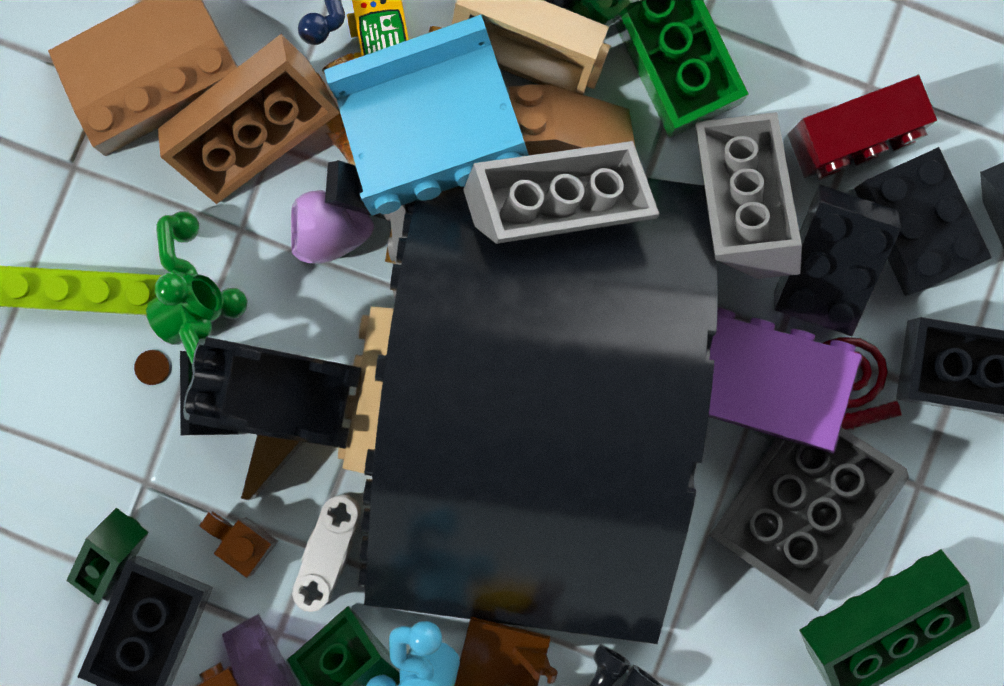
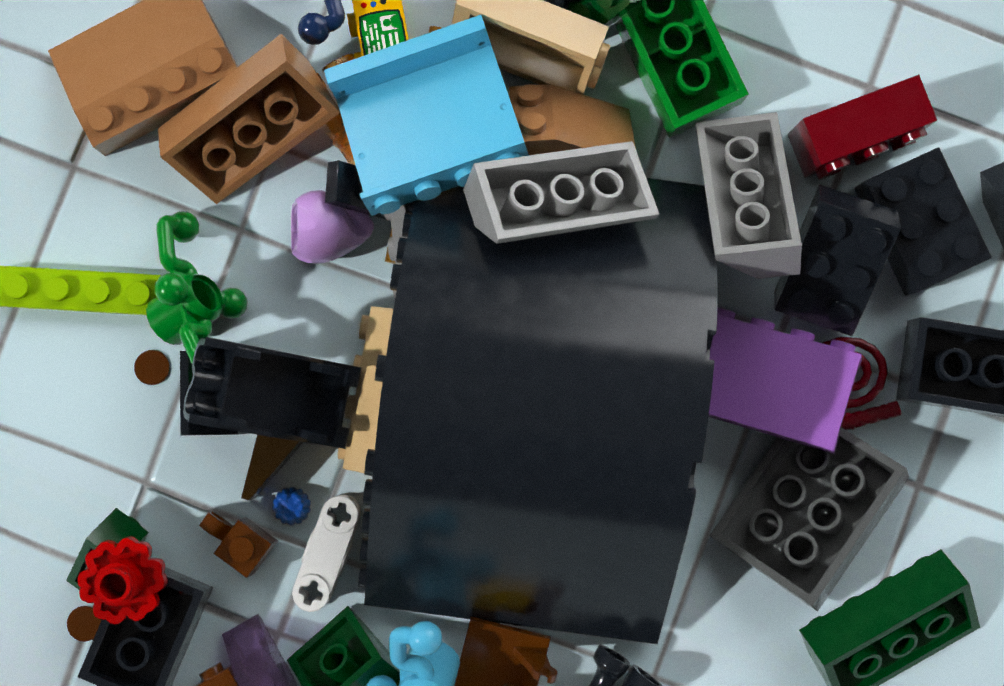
(83, 624): none -> reddish brown sticker
(122, 580): none -> red plant
(291, 506): none -> blue piece

